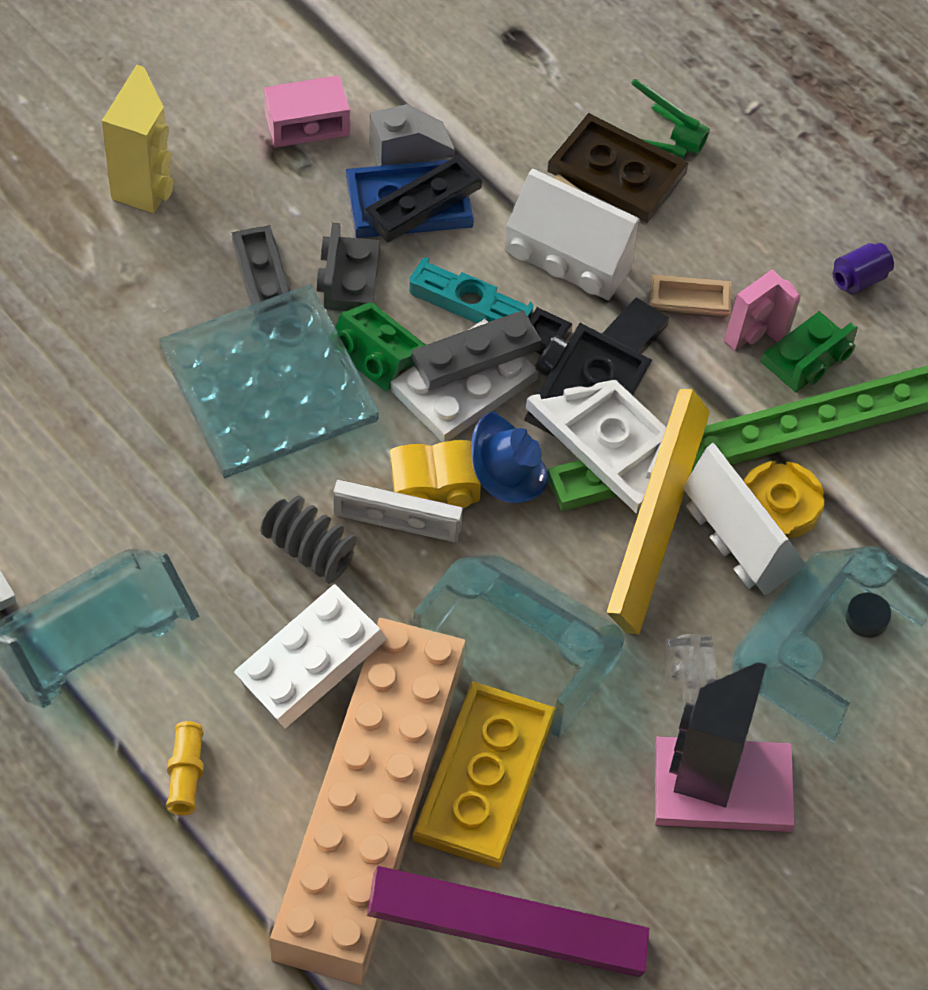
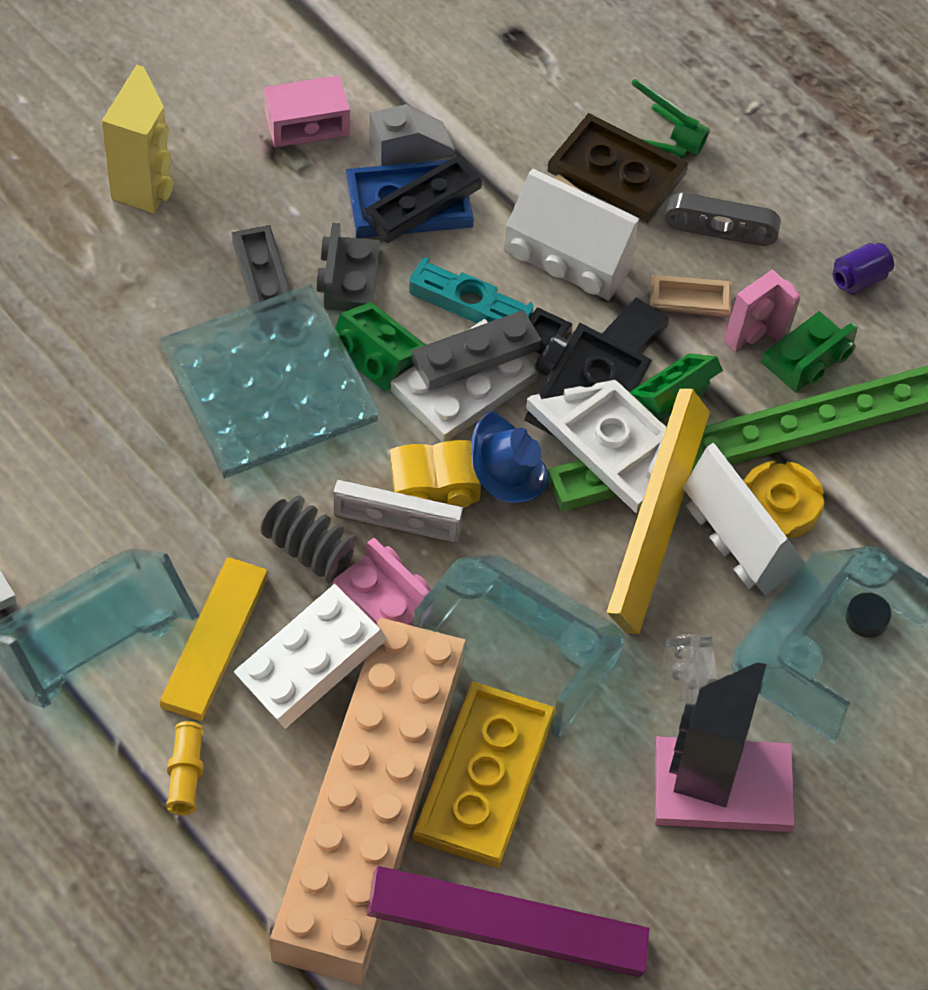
(214, 639): none -> yellow tile
(383, 585): none -> bright pink bracket
(689, 372): none -> green bracket
(760, 224): none -> dark grey beam

